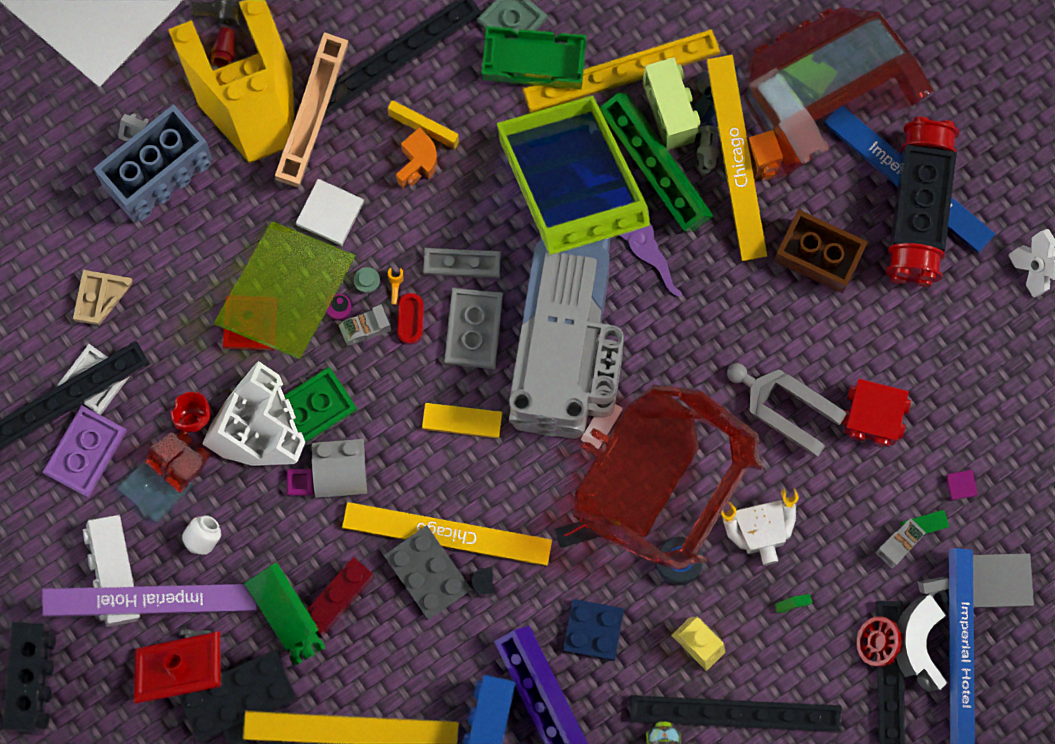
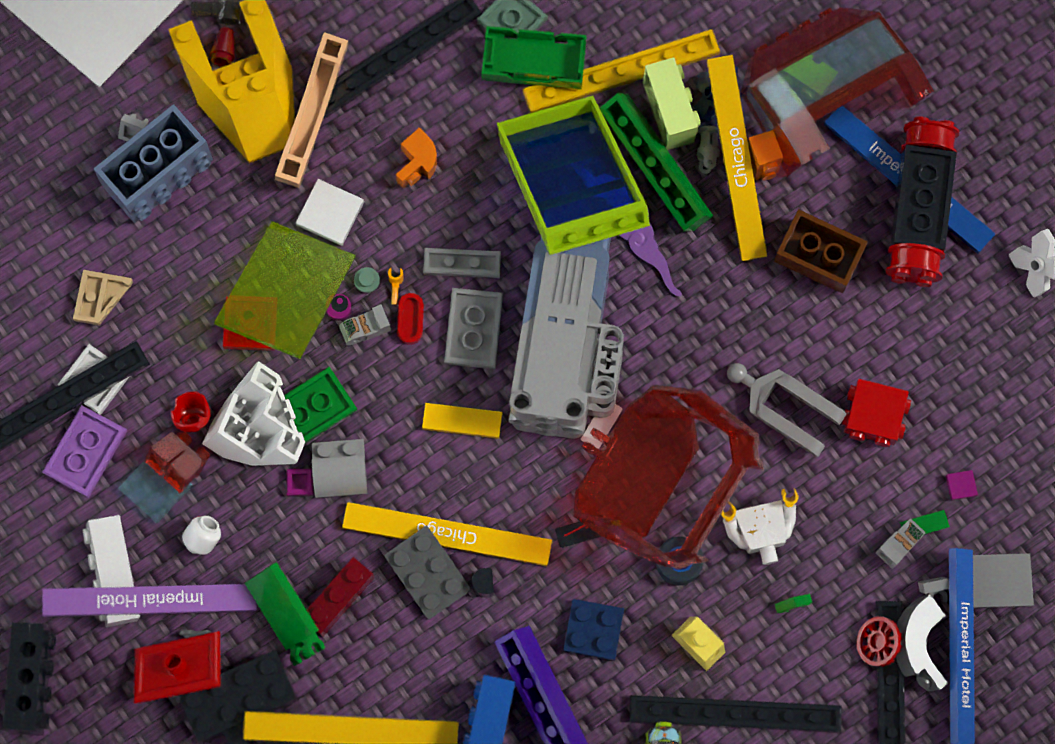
(417, 120): yellow tile -> none

